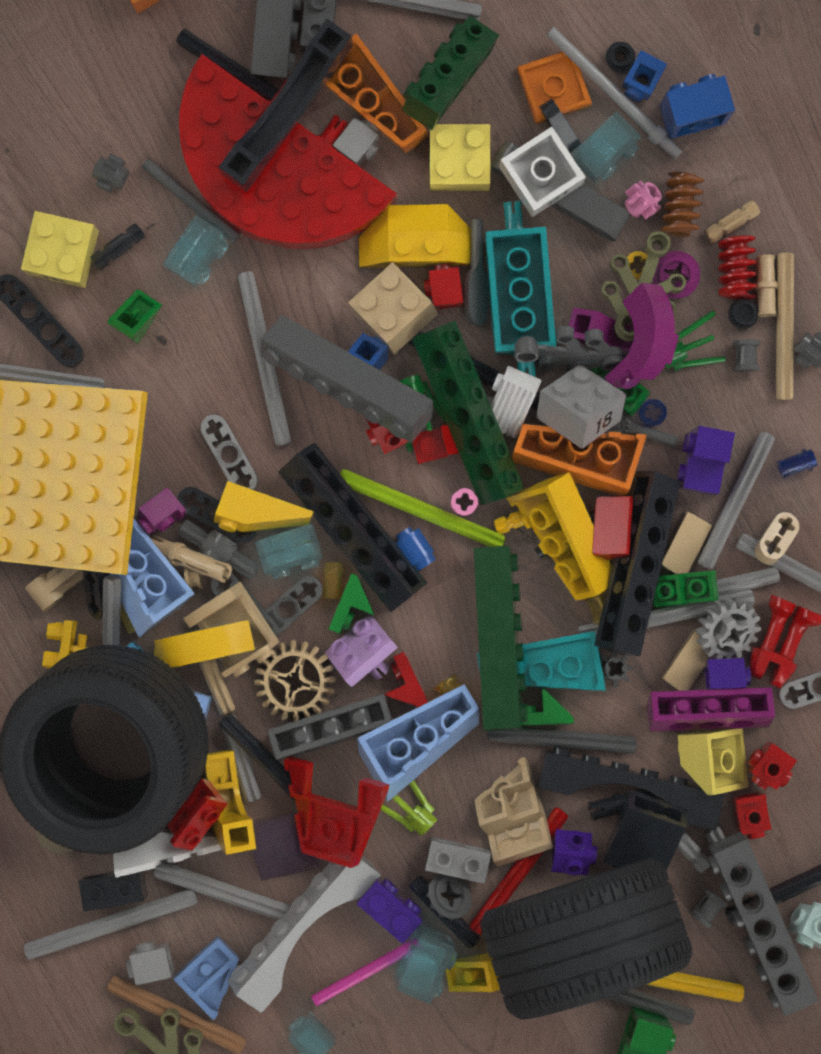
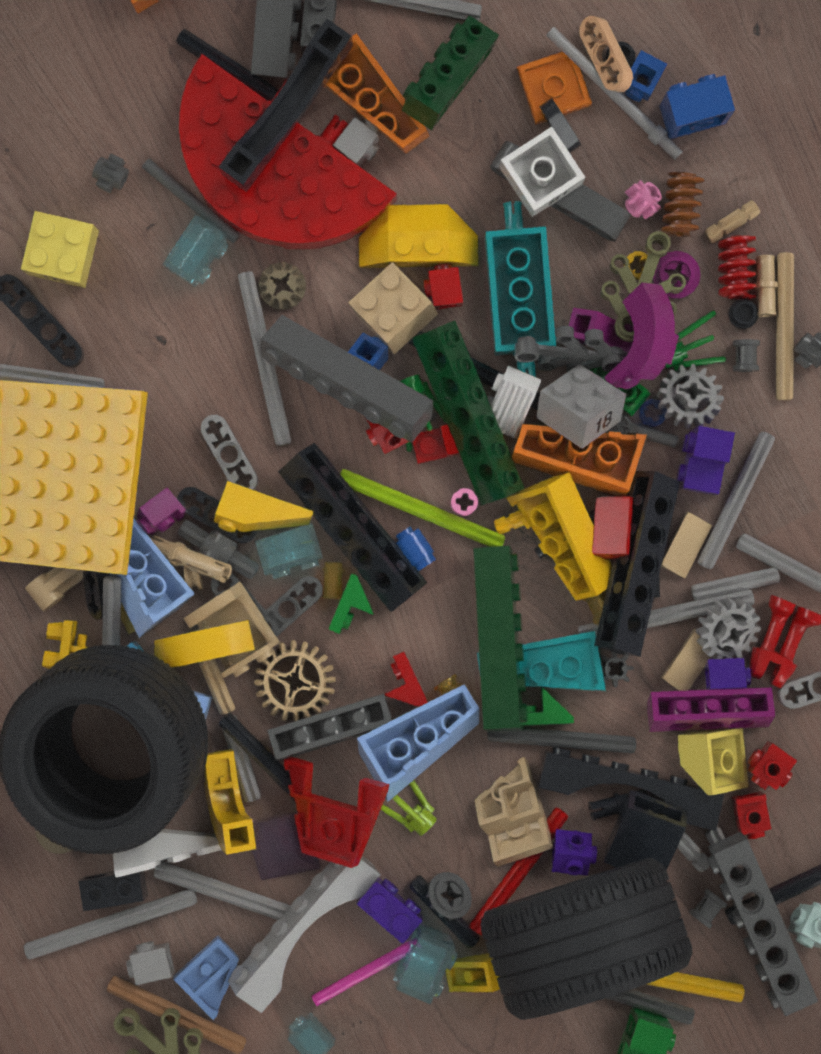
(117, 246): black axle -> none
(135, 316): green slope -> none
(196, 816): red bracket -> none
(284, 299): none -> dark tan gear
(361, 651): lavender plate -> none
(457, 859): light grey brick -> none
(460, 157): light yellow brick -> none
(476, 282): dark grey piece -> none
(606, 147): clear light blue brick -> none
(616, 59): none -> light nougat beam
(686, 588): green slope -> none
(694, 394): none -> light grey gear
(782, 541): tan beam -> none
(795, 464): clear blue pin -> none

